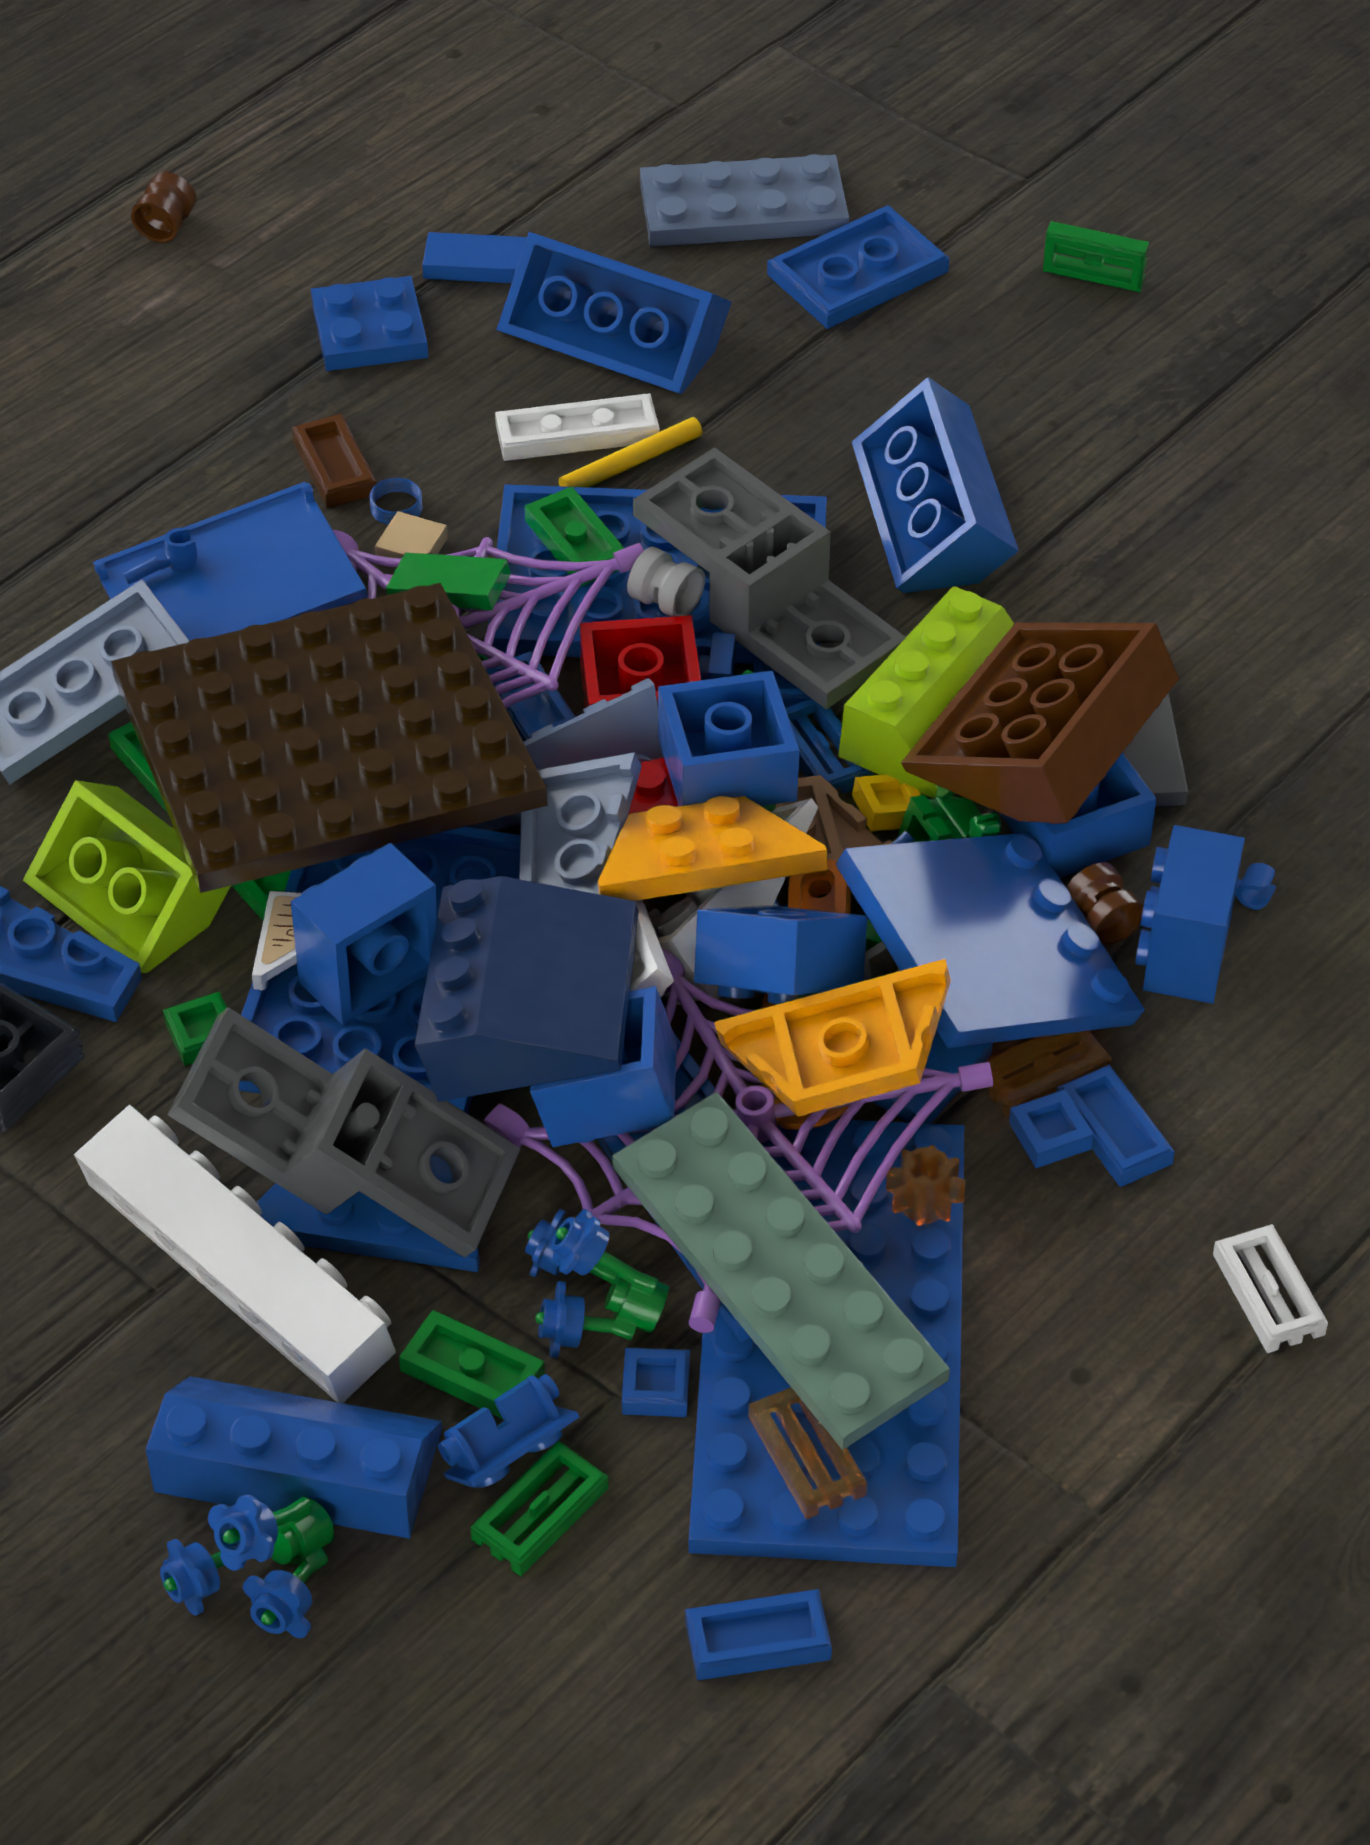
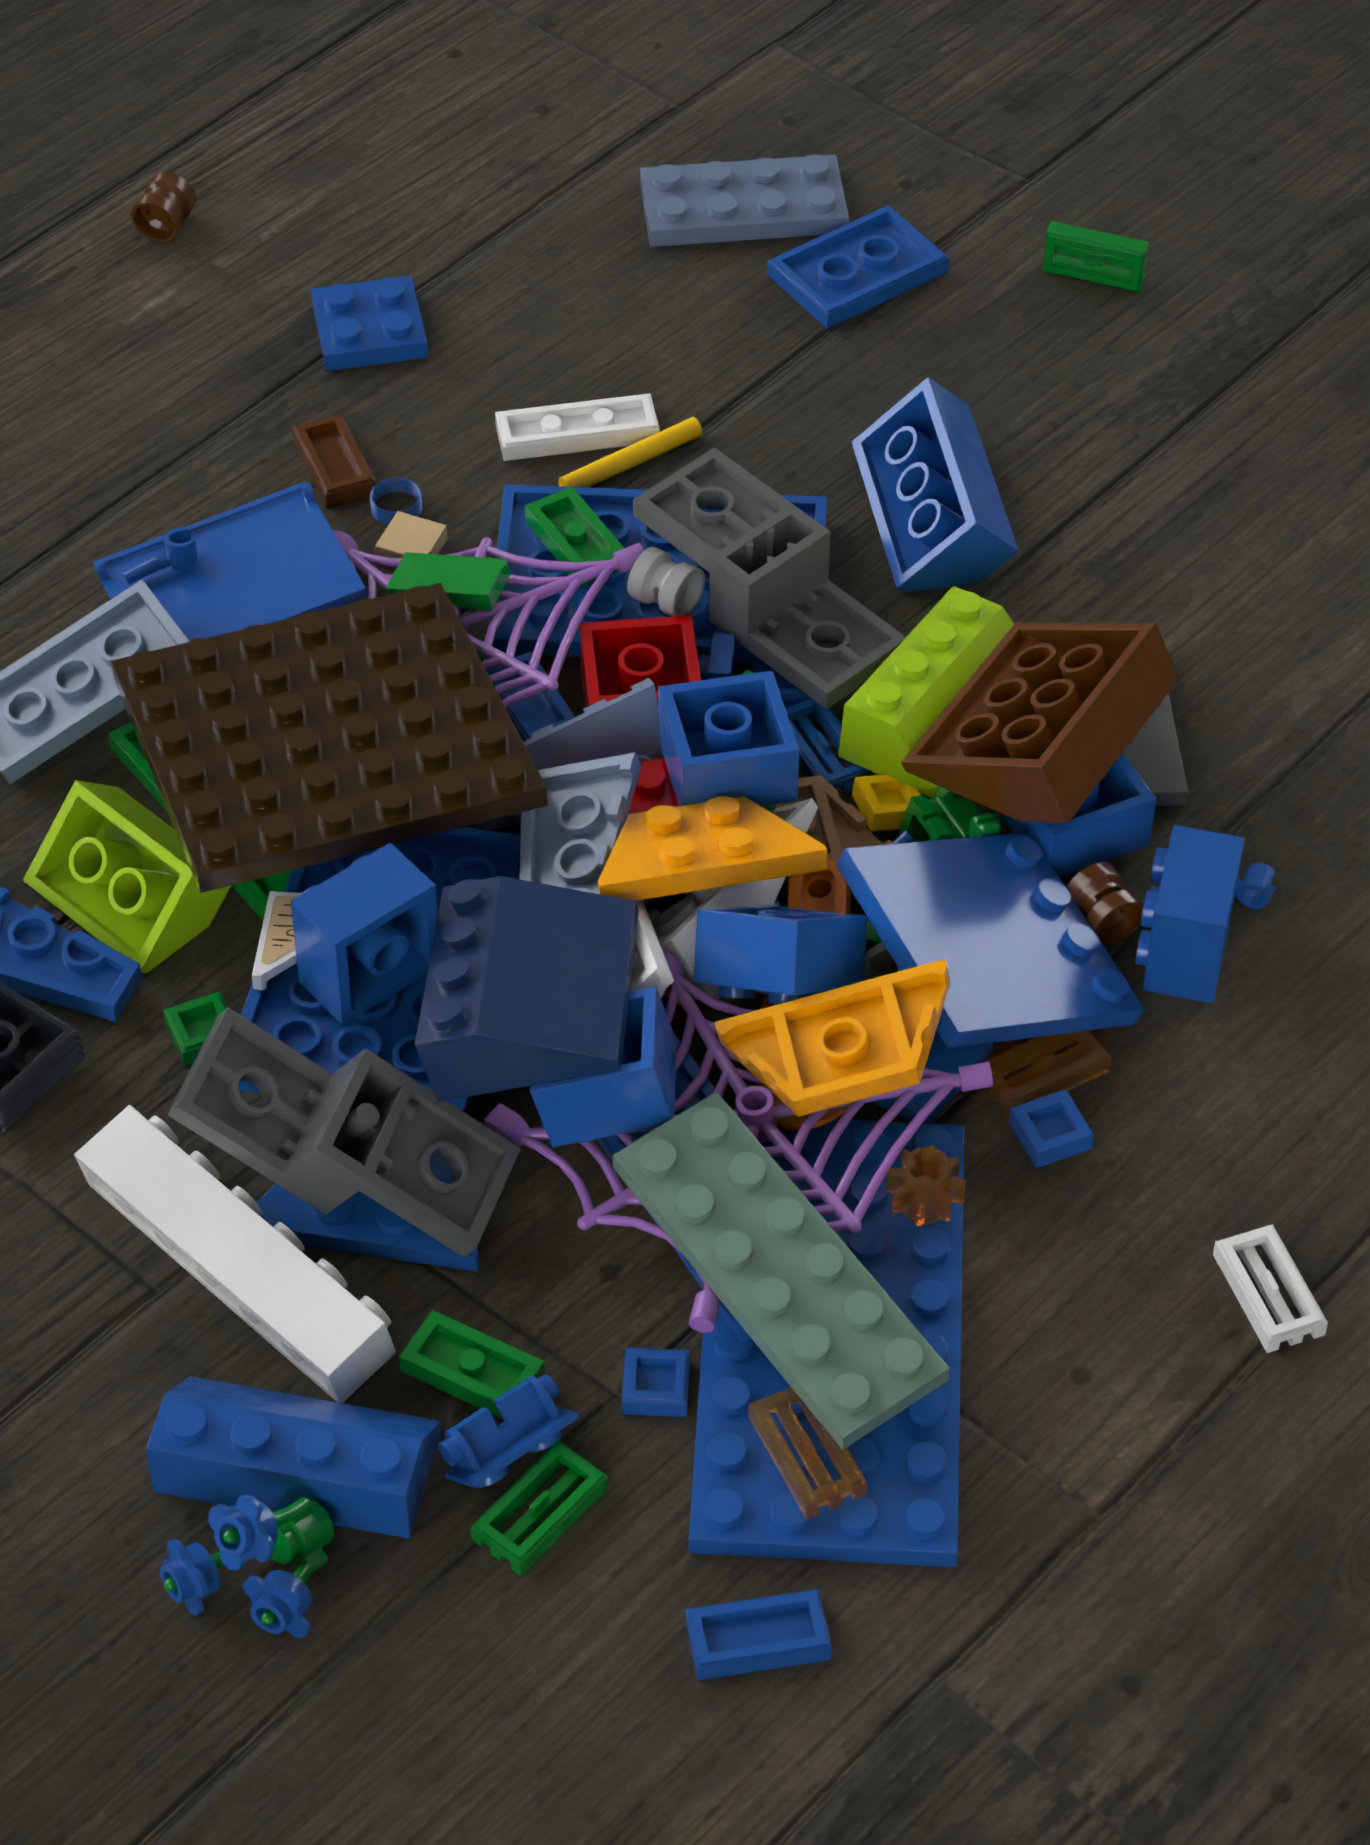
(472, 257): blue tile -> none
(580, 1247): plant -> none
(612, 314): blue slope -> none
(1122, 1130): blue tile -> none

